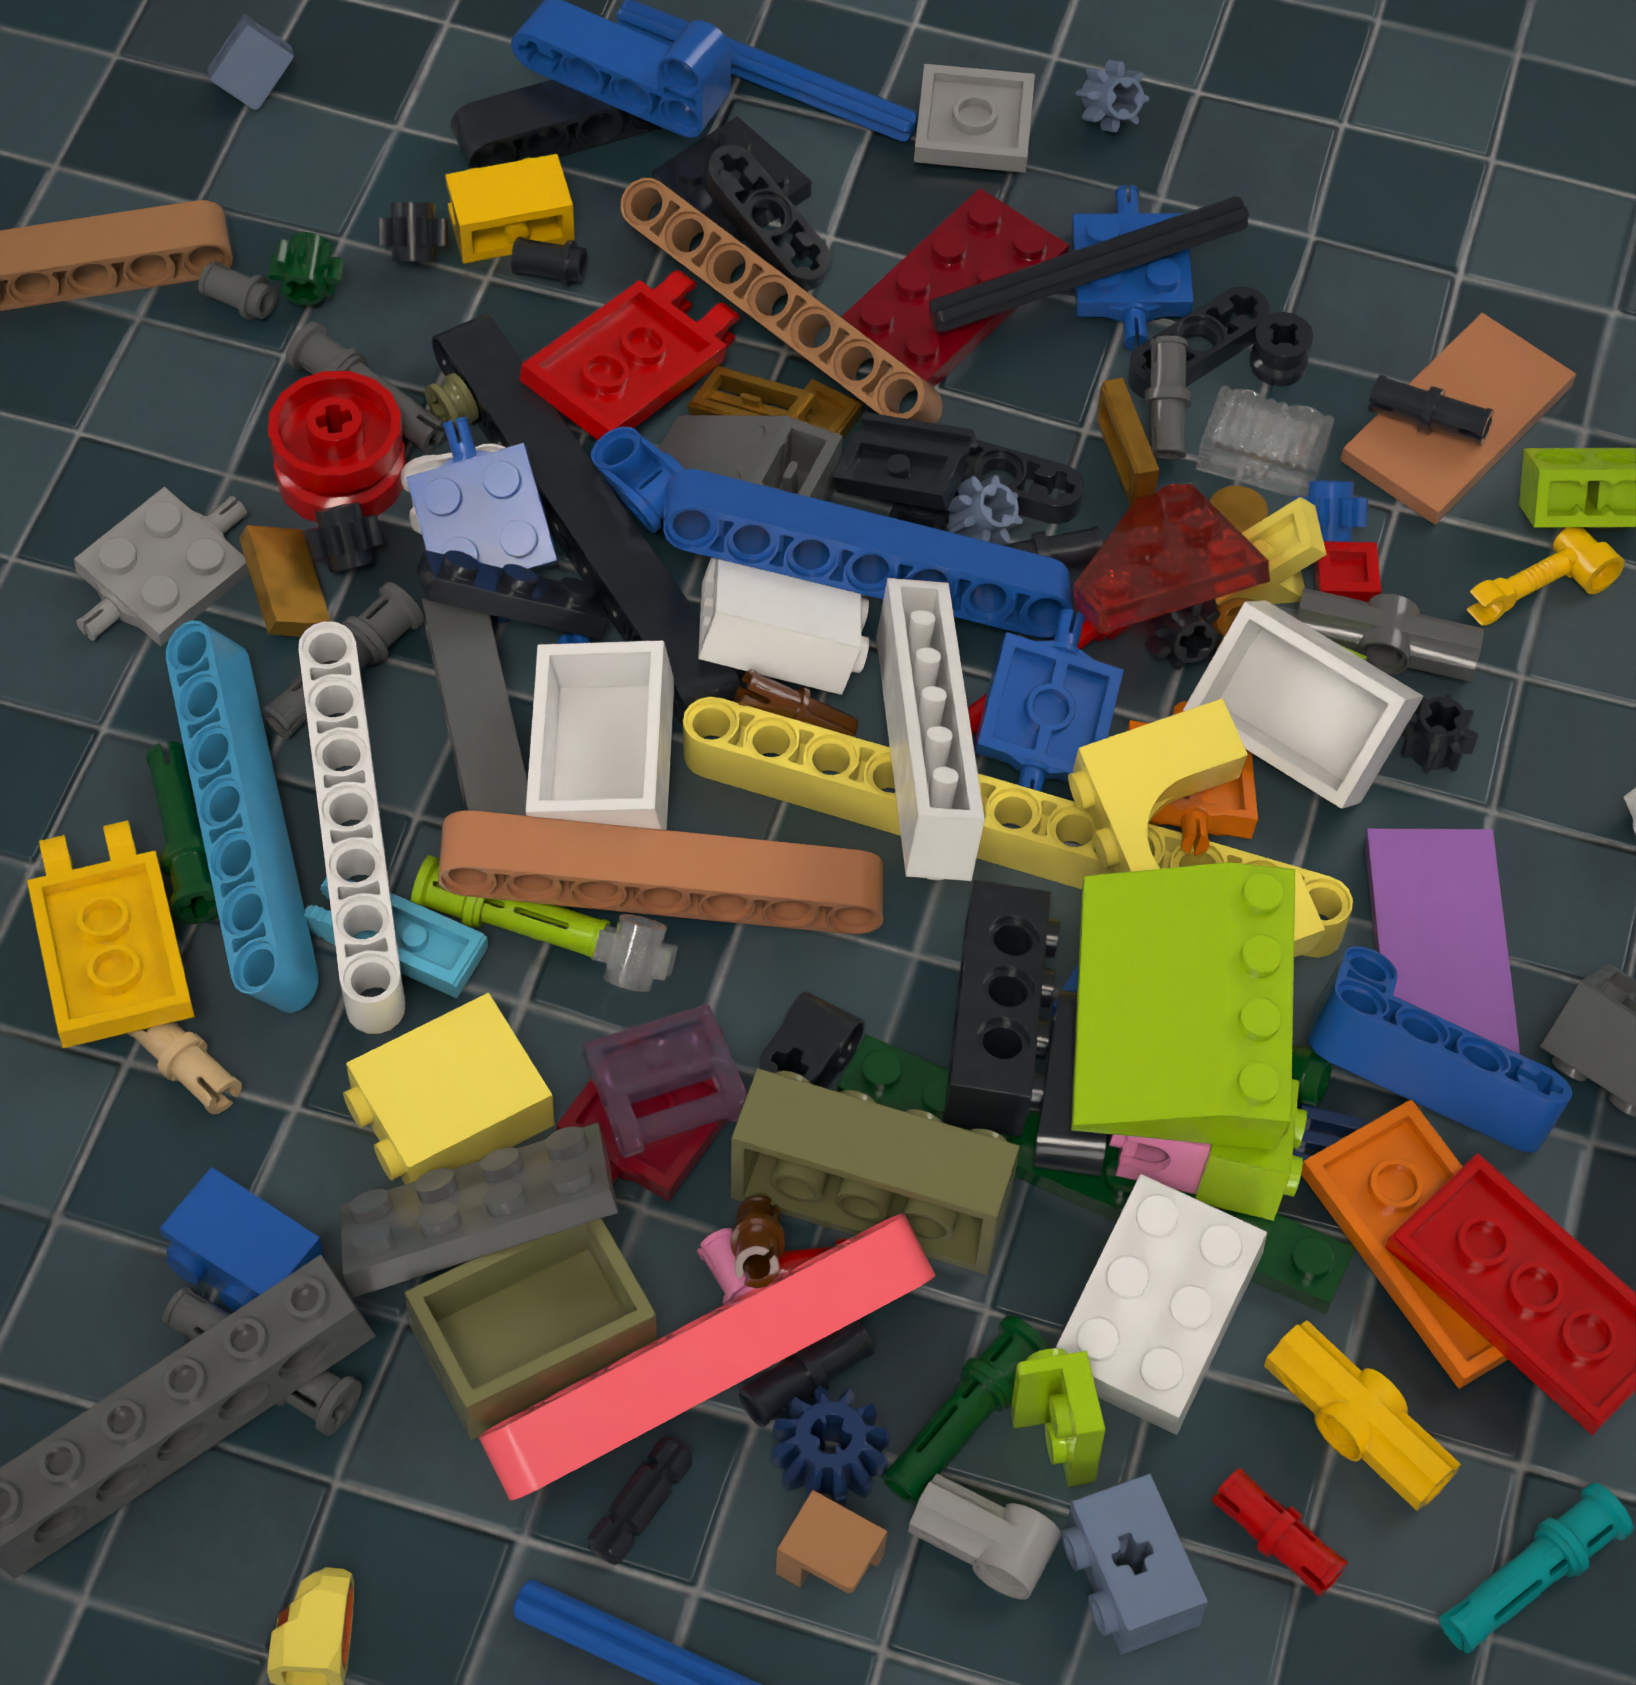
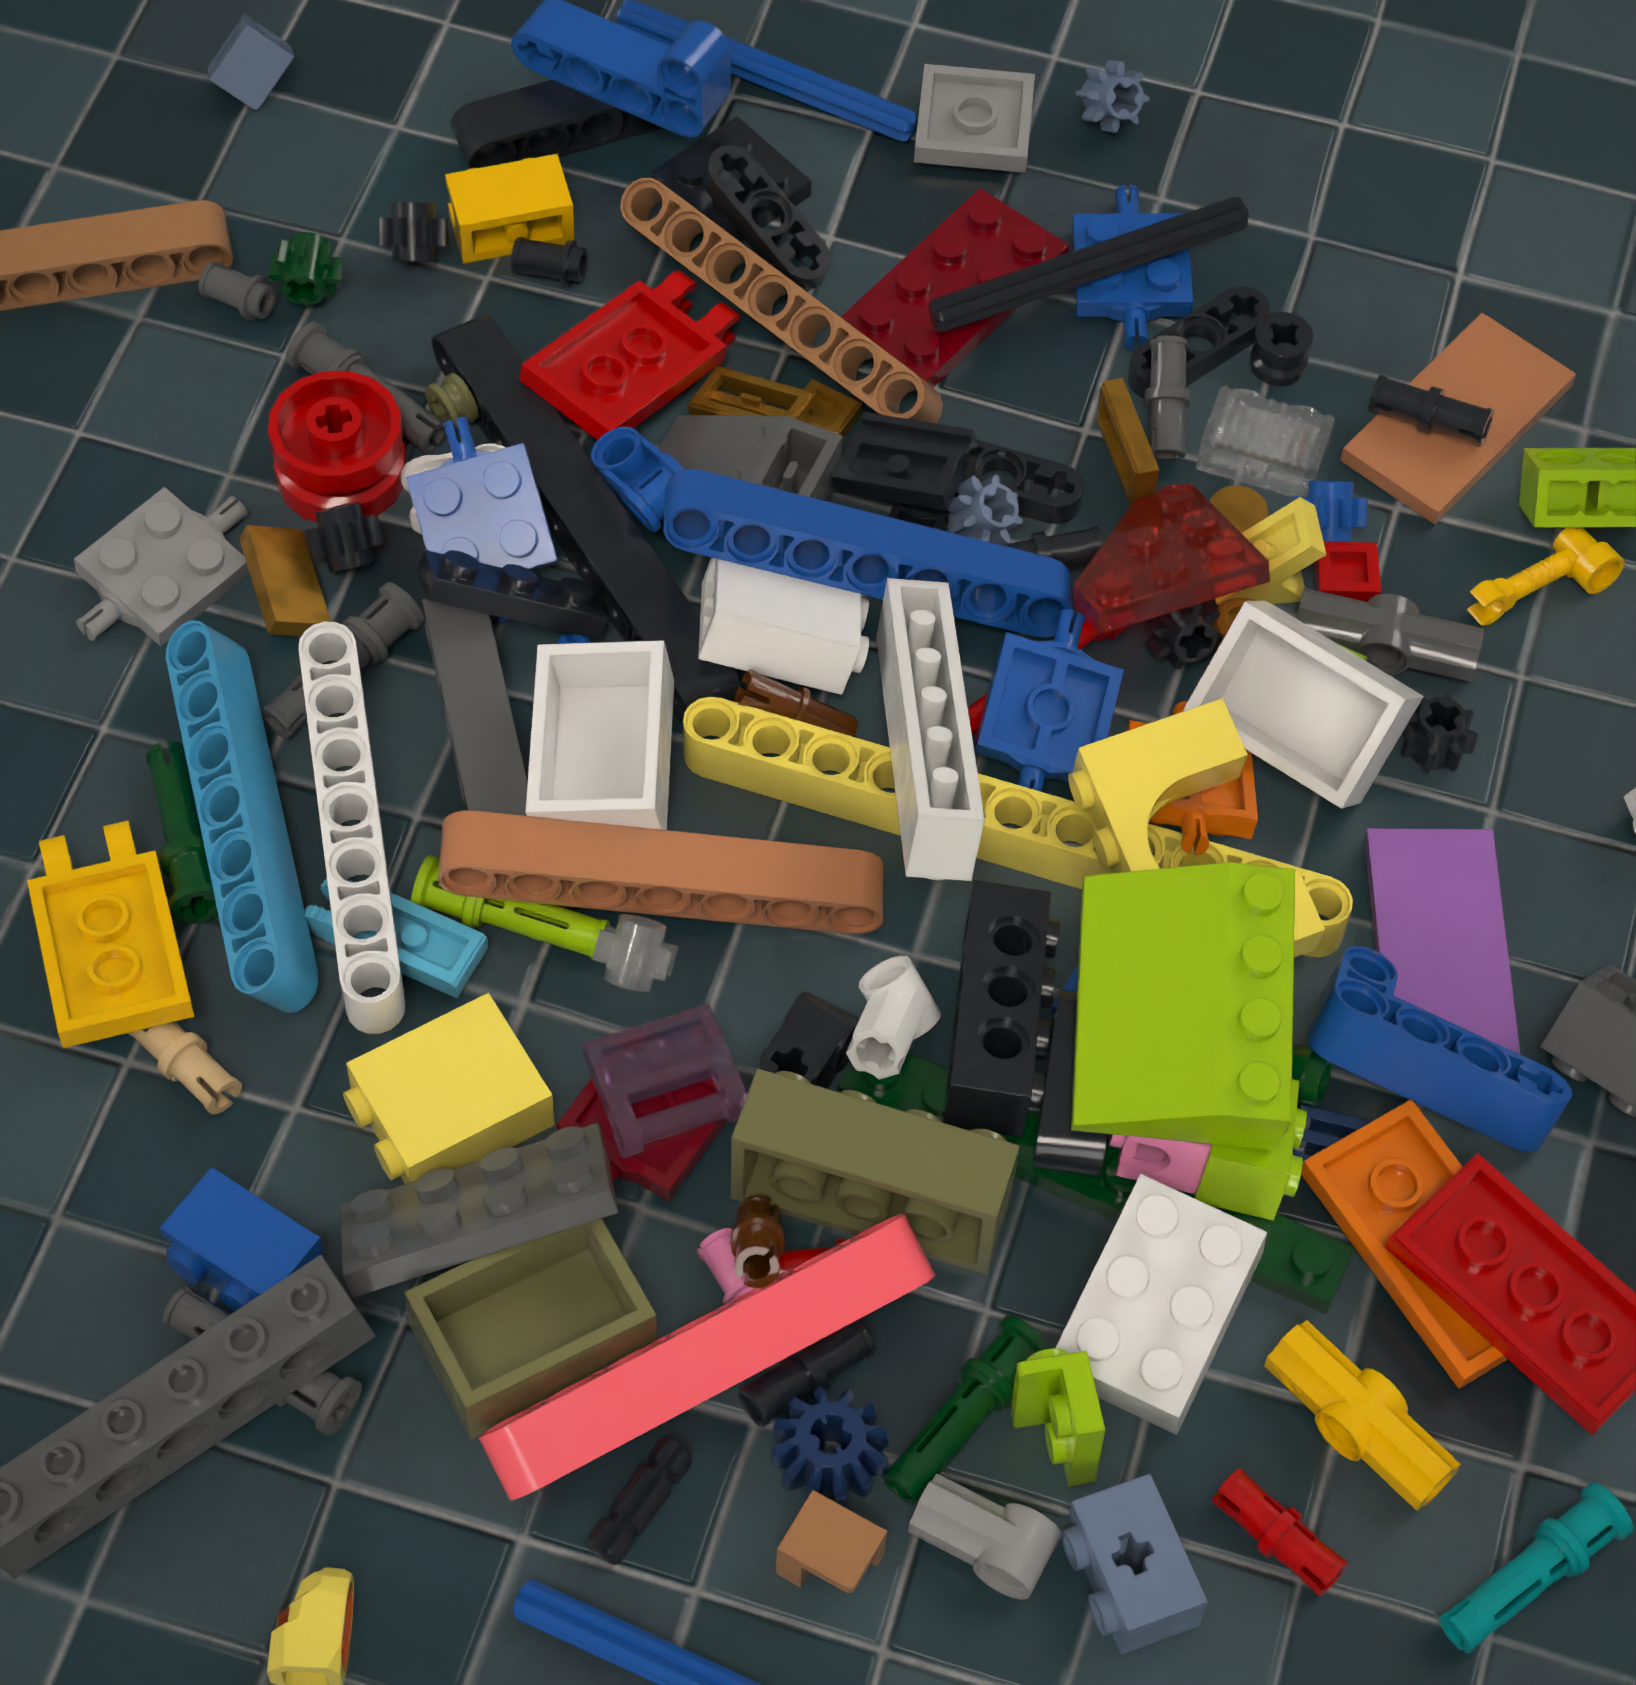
(895, 1014): none -> white piece

